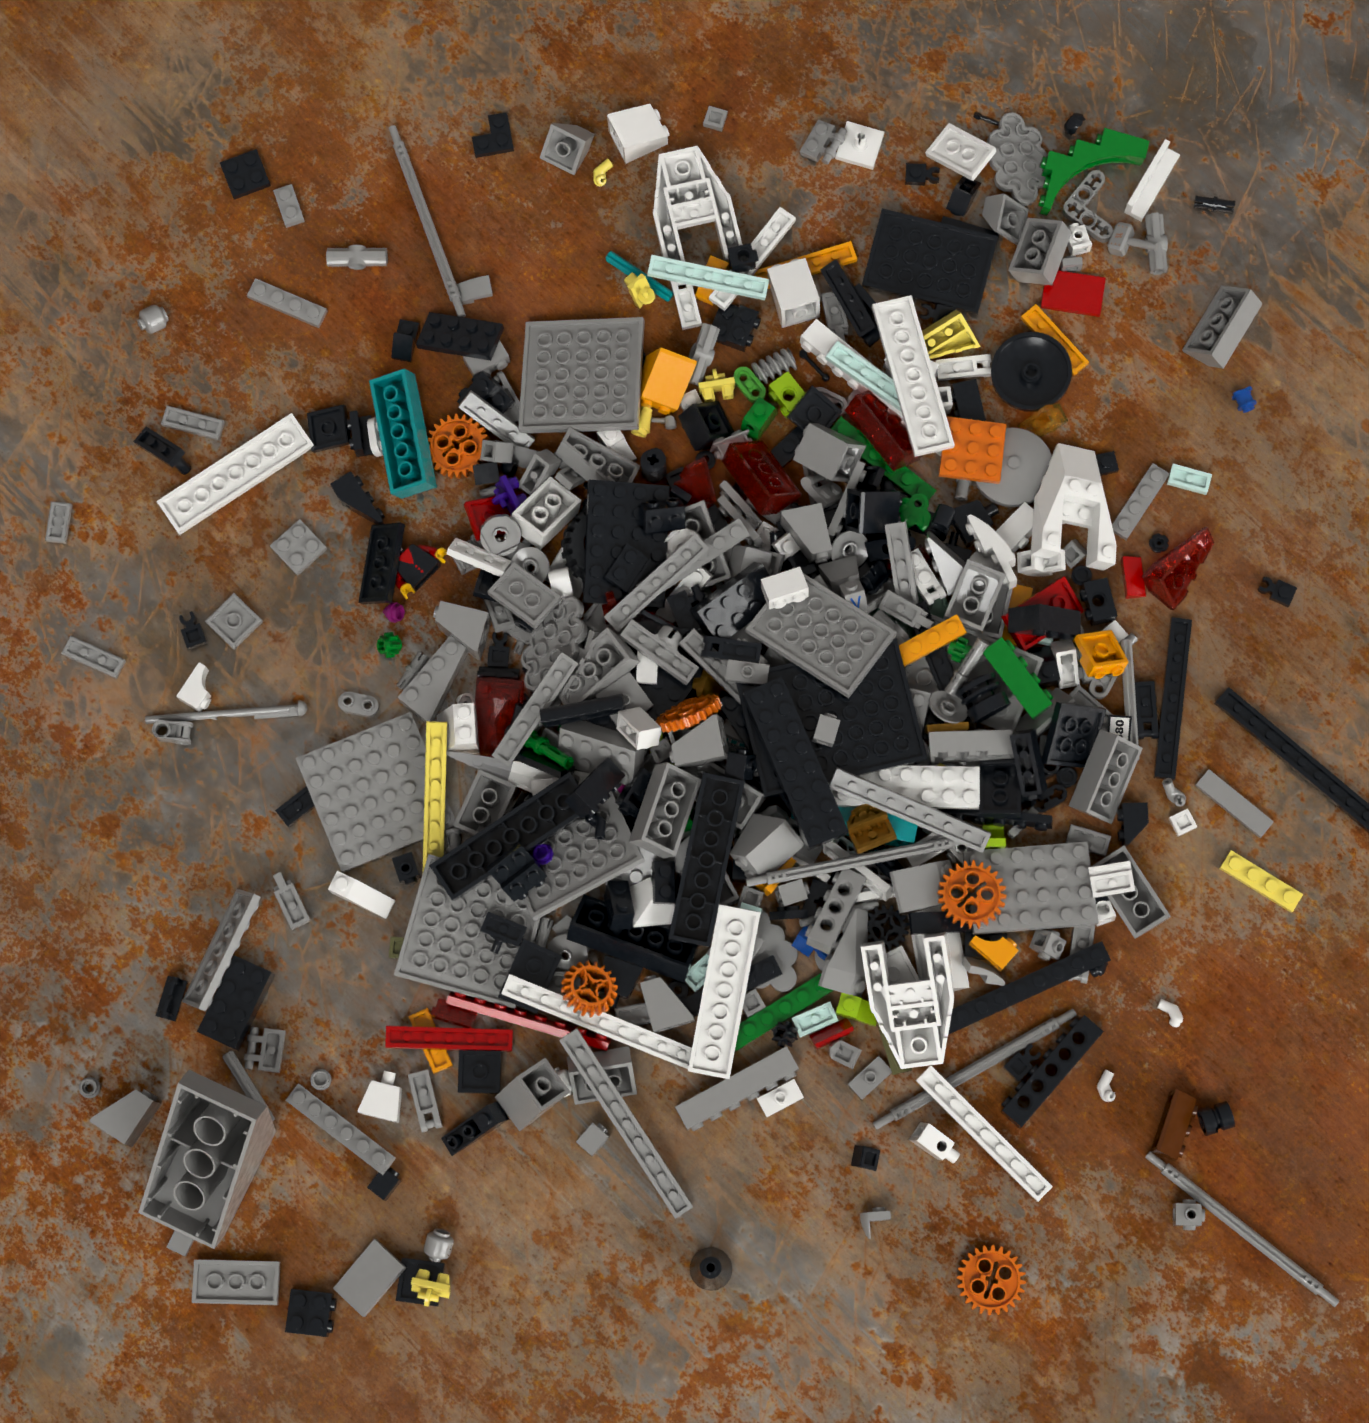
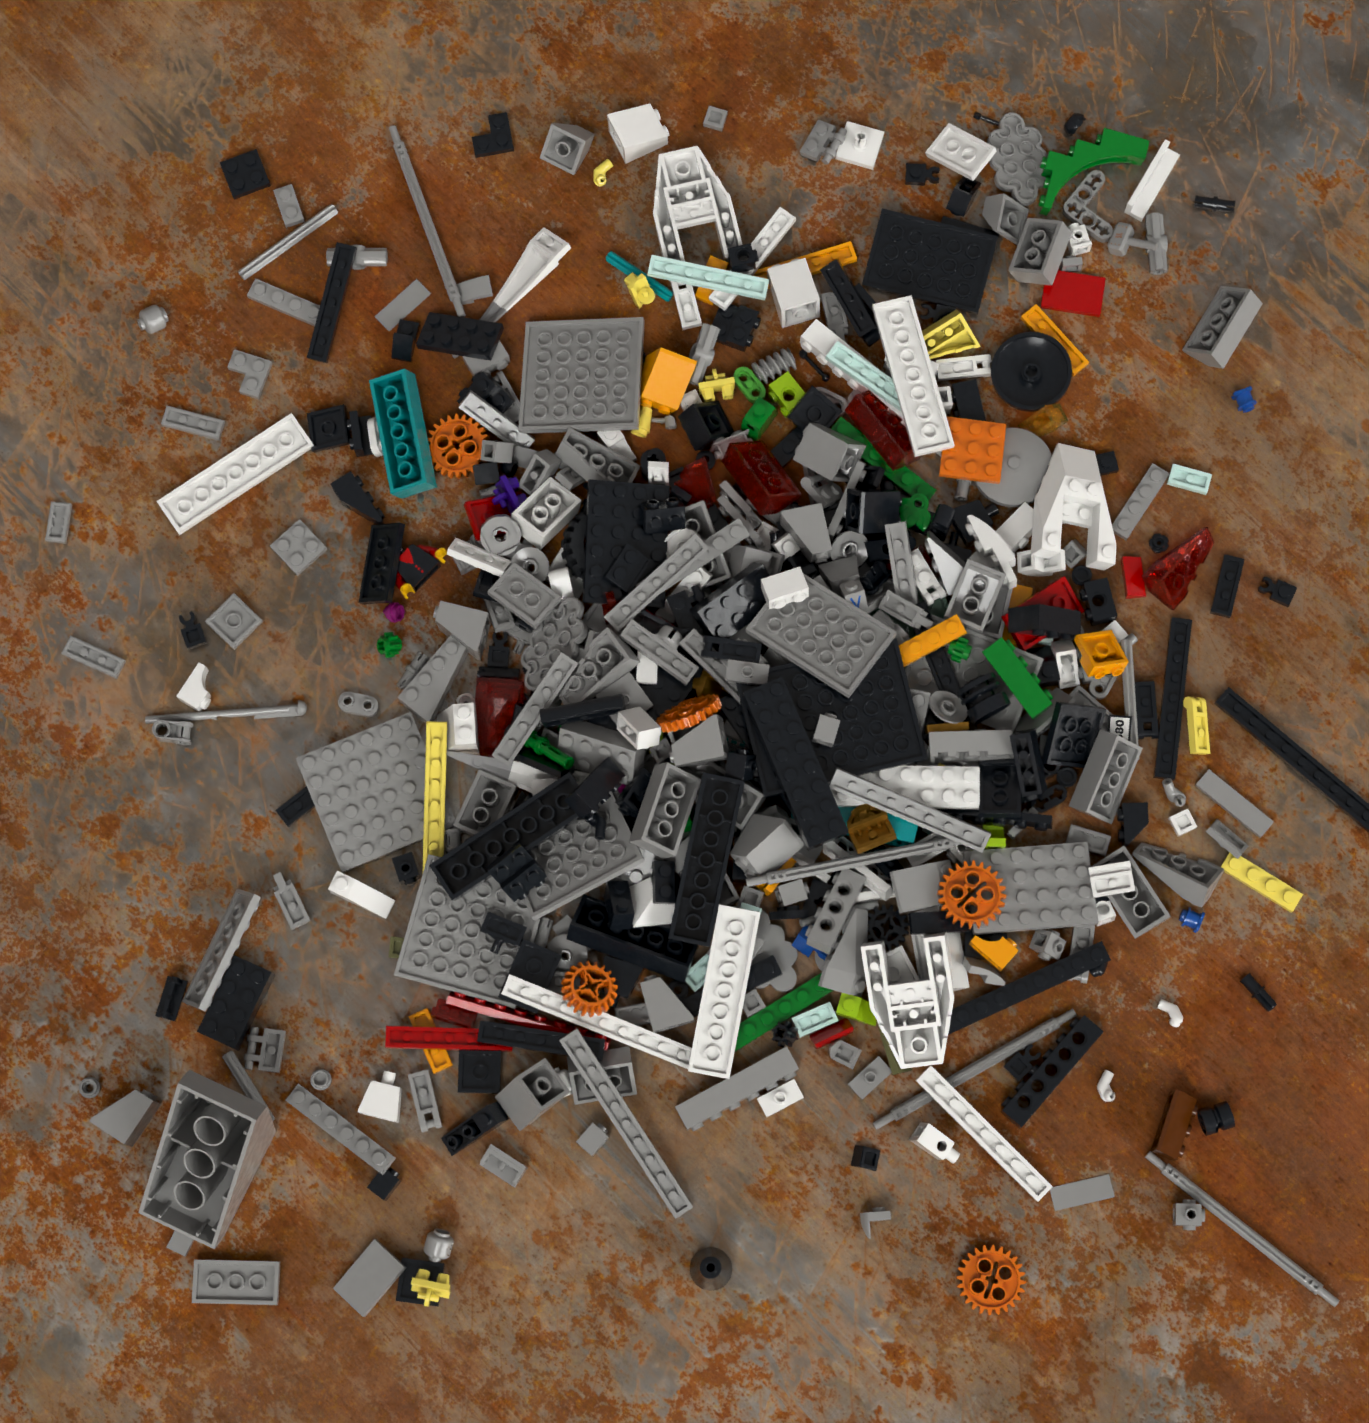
(162, 449): black piece -> none
(255, 371): none -> light grey plate
(288, 241): none -> light grey axle
(310, 1313): black plate -> none
(332, 302): none -> black plate
(402, 305): none -> light grey sticker
(503, 1165): none -> light grey hinge
(531, 1039): none -> black plate
(534, 265): none -> white plate
(543, 854): dark purple plate -> none
(658, 473): none -> white tile
(964, 670): light grey pin -> none
(1082, 1192): none -> light grey sticker
(1187, 877): none -> light grey wedge
(1191, 919): none -> blue brick
(1197, 725): none -> light yellow plate
(1227, 586): none -> black plate
(1227, 839): none -> light grey plate
(1258, 992): none -> black axle

